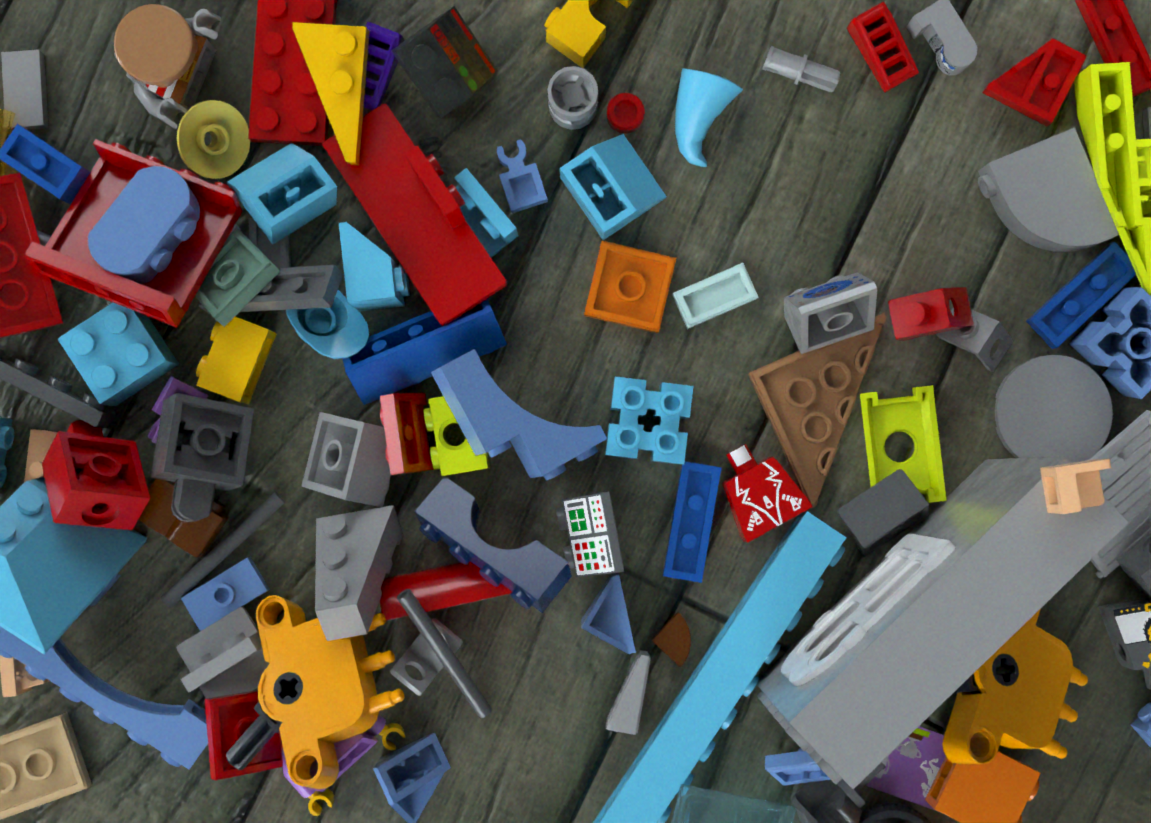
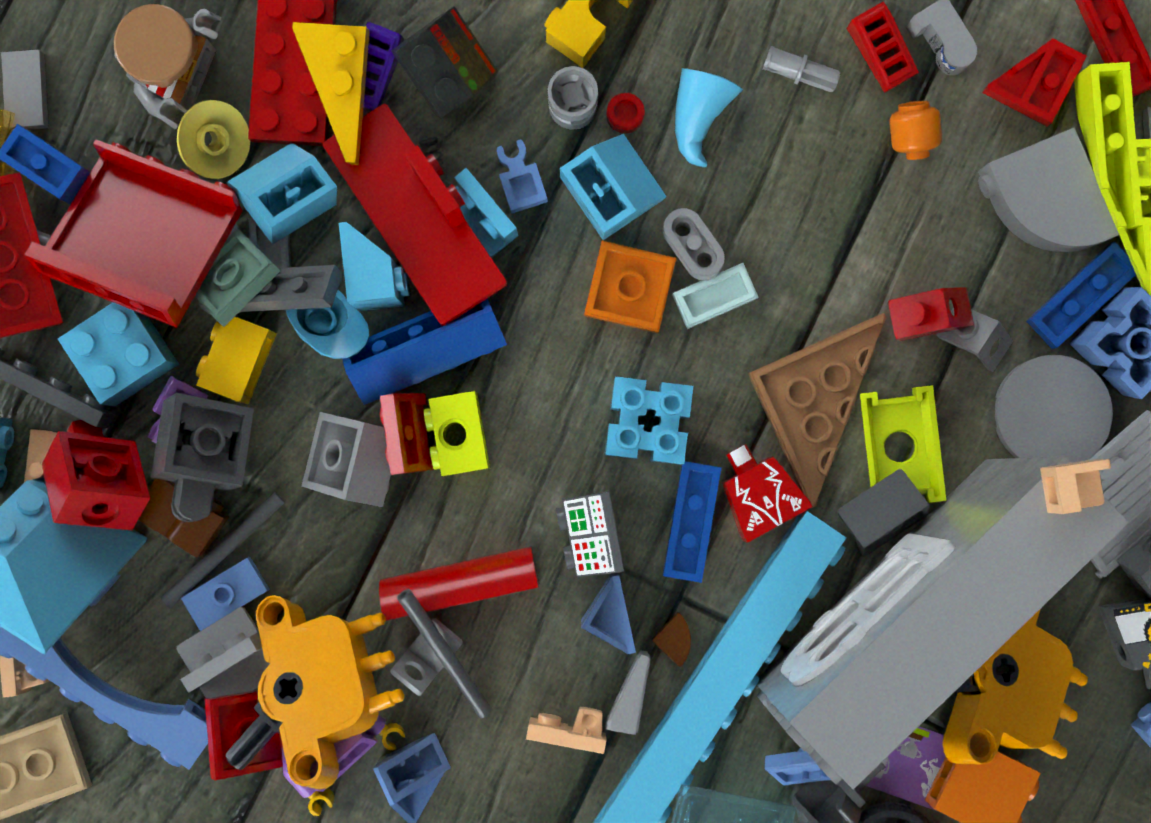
(145, 225): medium blue brick -> none
(351, 566): light grey wedge -> none
(493, 419): medium blue arch -> none
(530, 572): dark blue arch -> none
(584, 734): none -> light nougat hinge
(694, 245): none -> light grey plate
(831, 311): light grey slope -> none
(915, 129): none -> orange head

